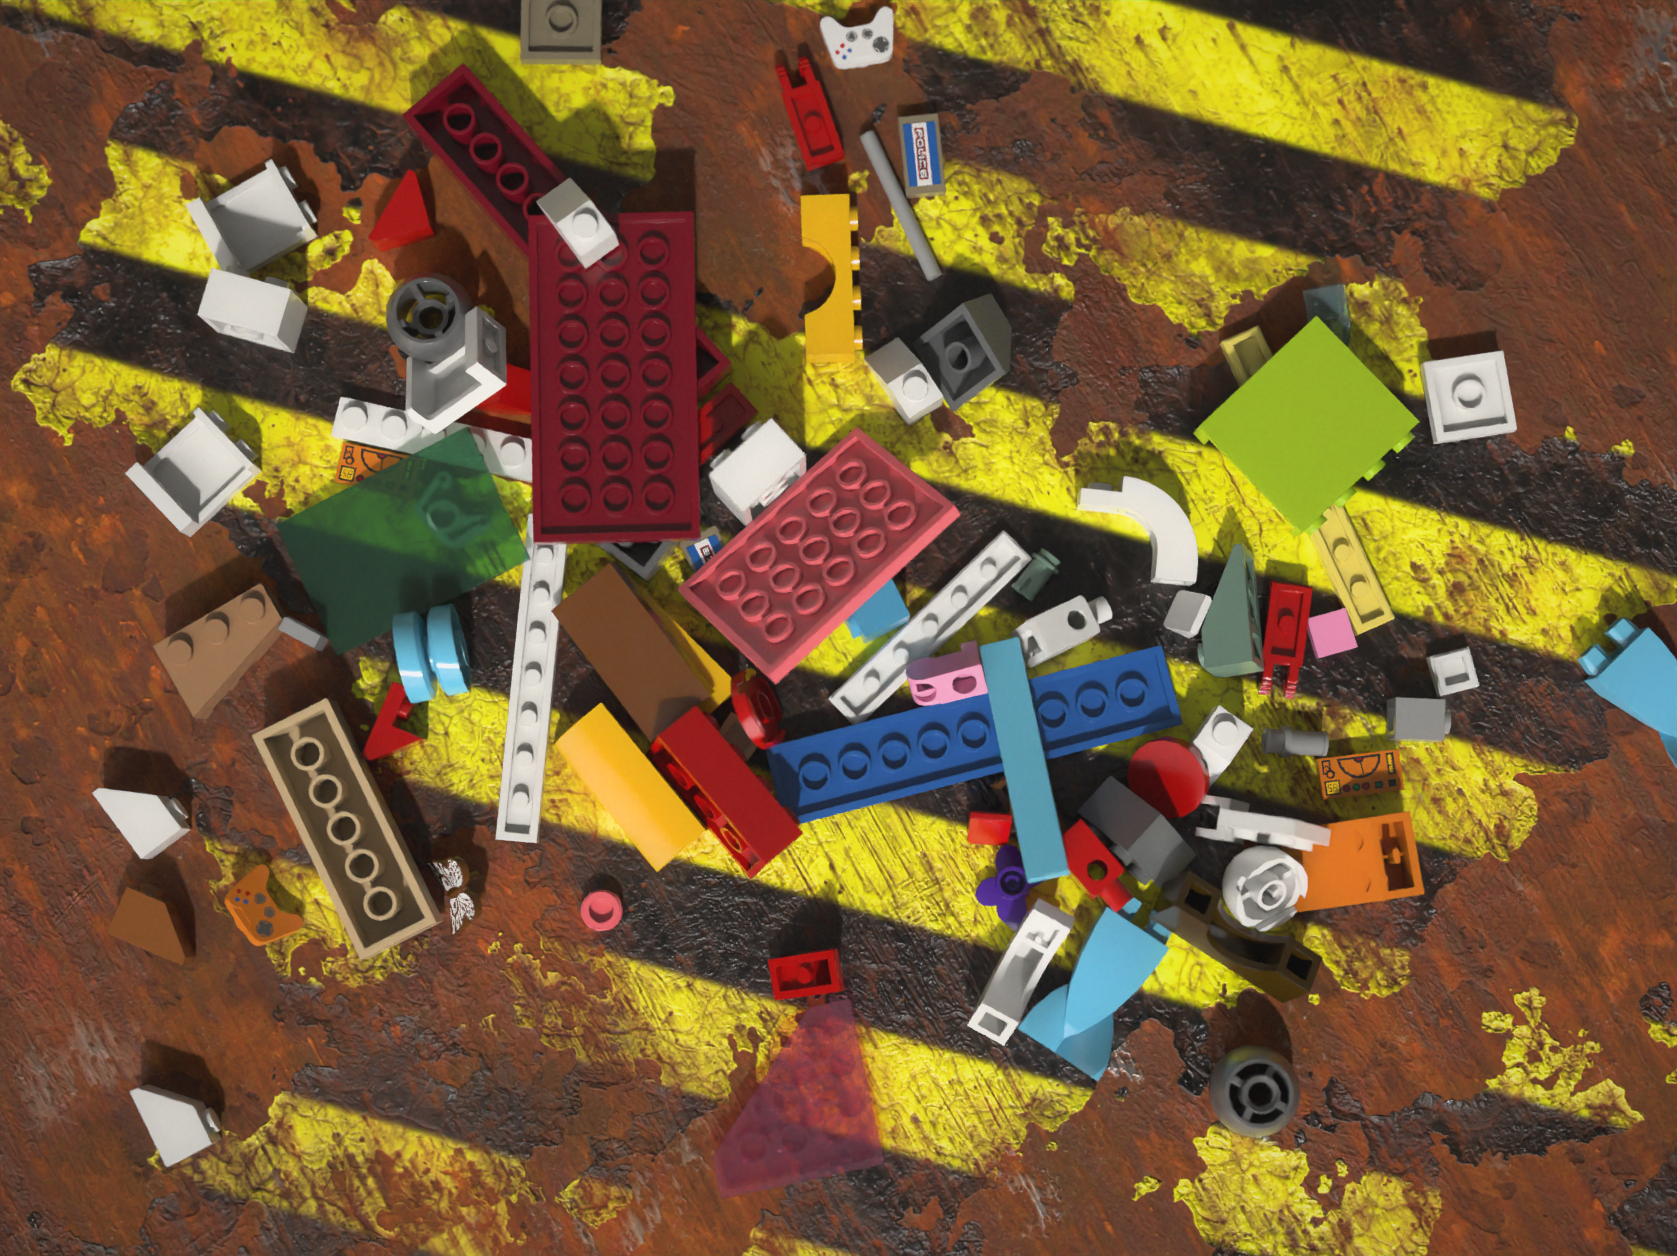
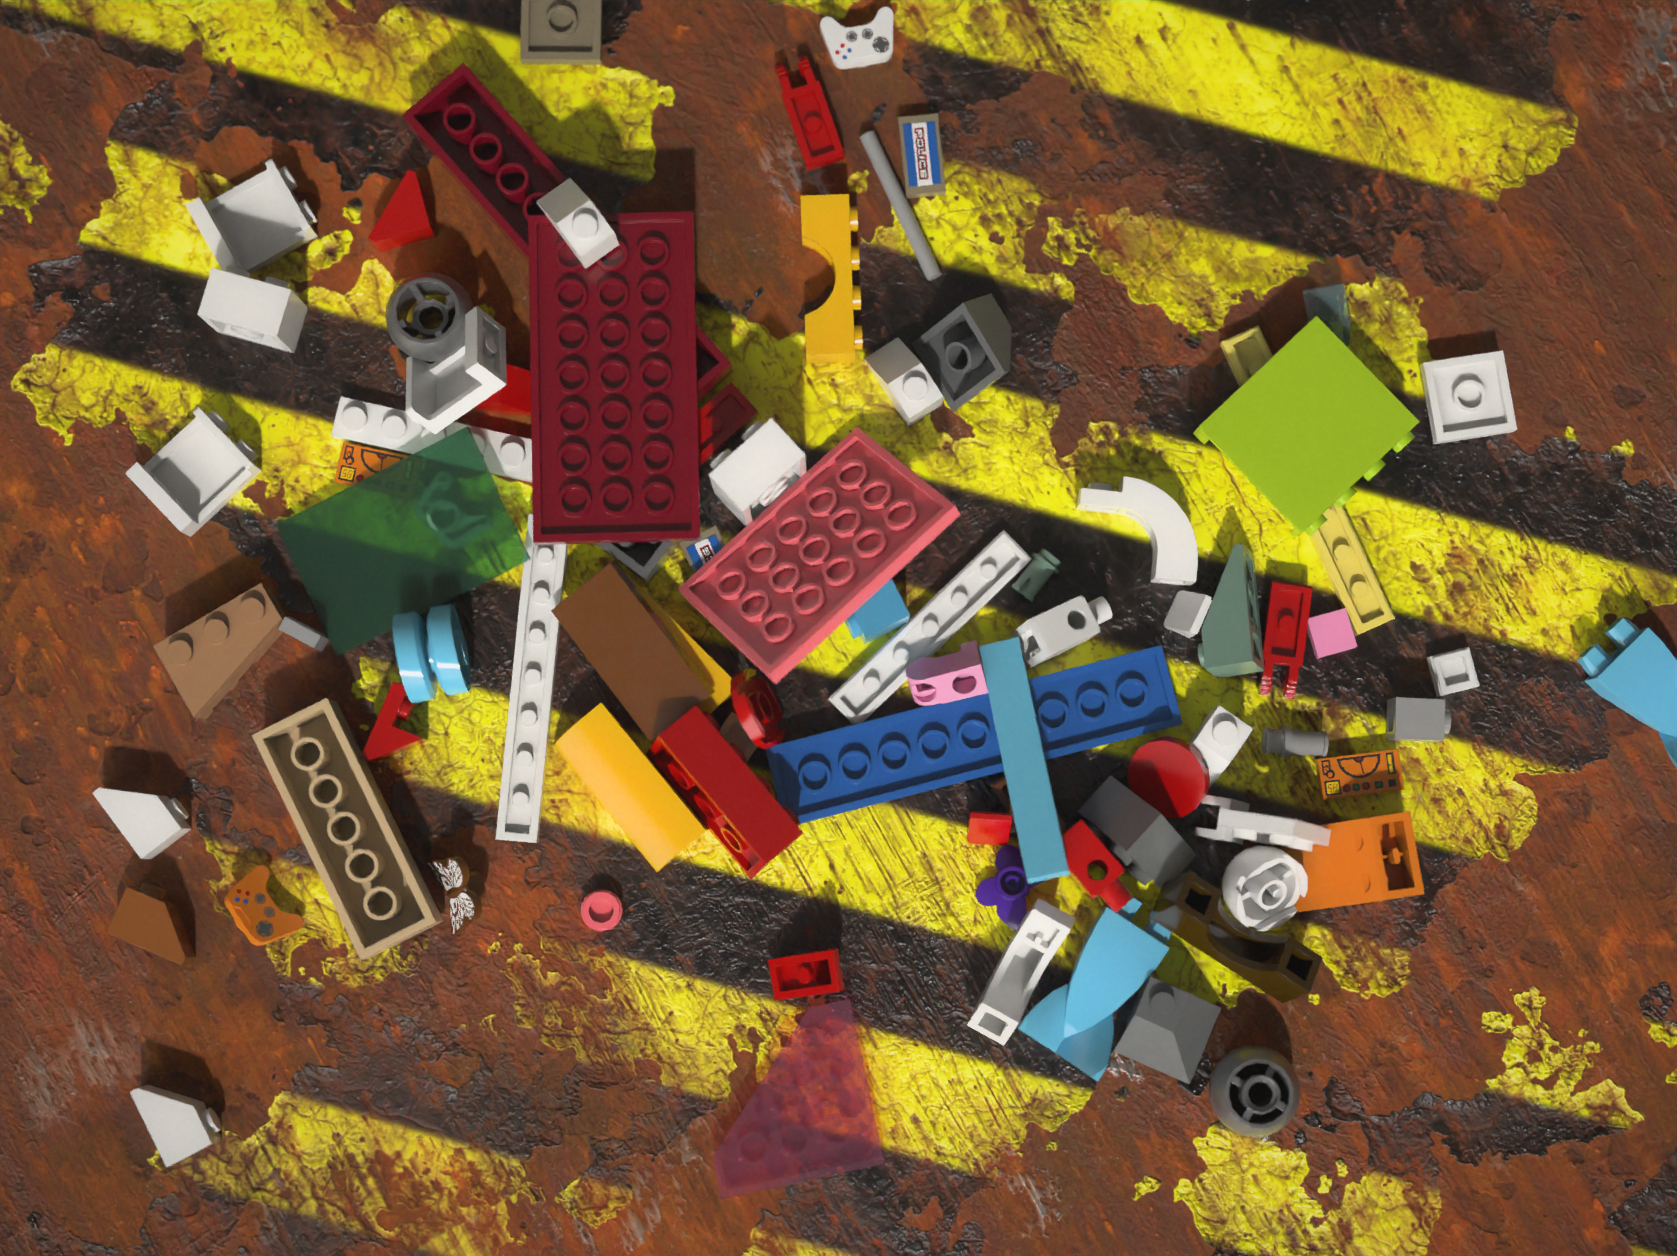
(1167, 1029): none -> dark grey slope

